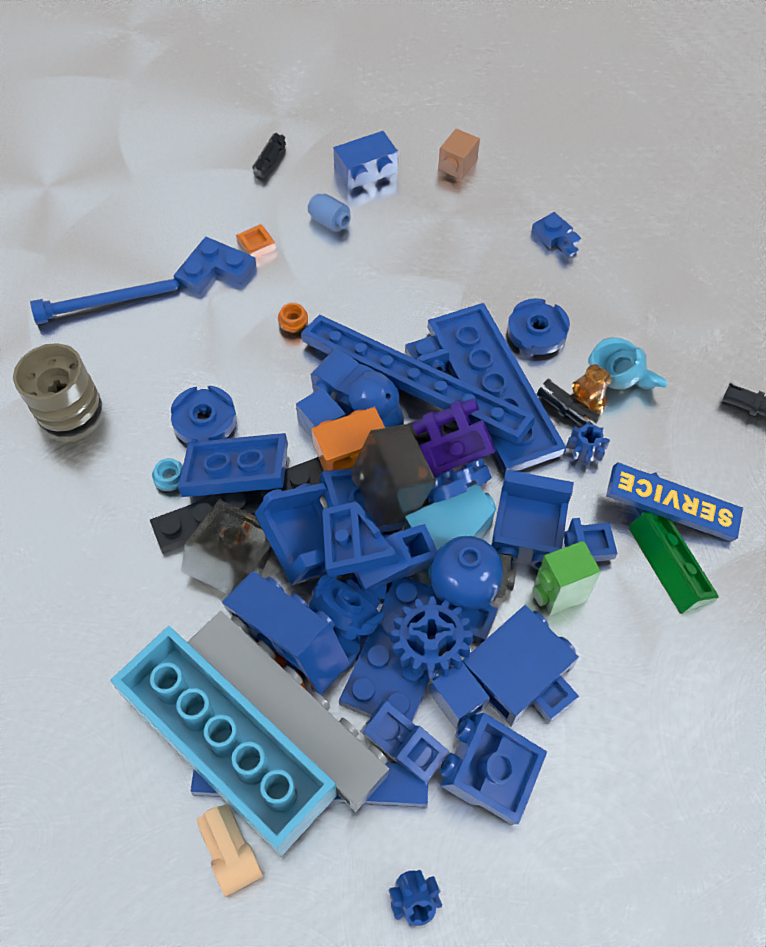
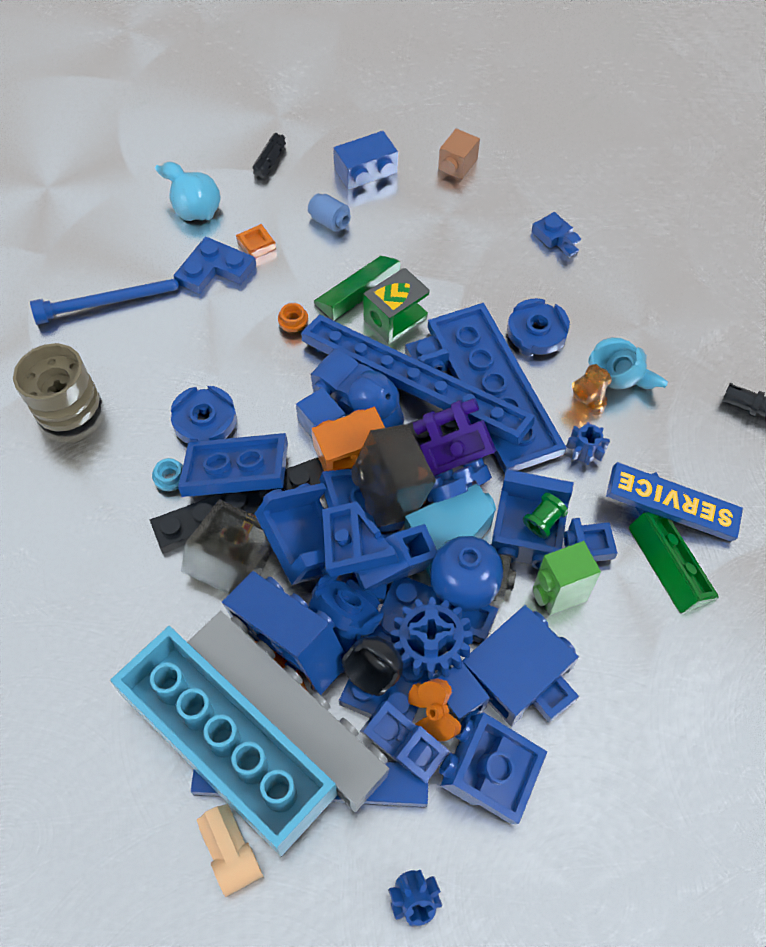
(191, 193): none -> medium azure hair
(350, 291): none -> green slope
(373, 665): none -> black hair
(393, 305): none -> piece
(434, 696): none -> orange piece
(545, 515): none -> green bush
(567, 404): black pin -> none

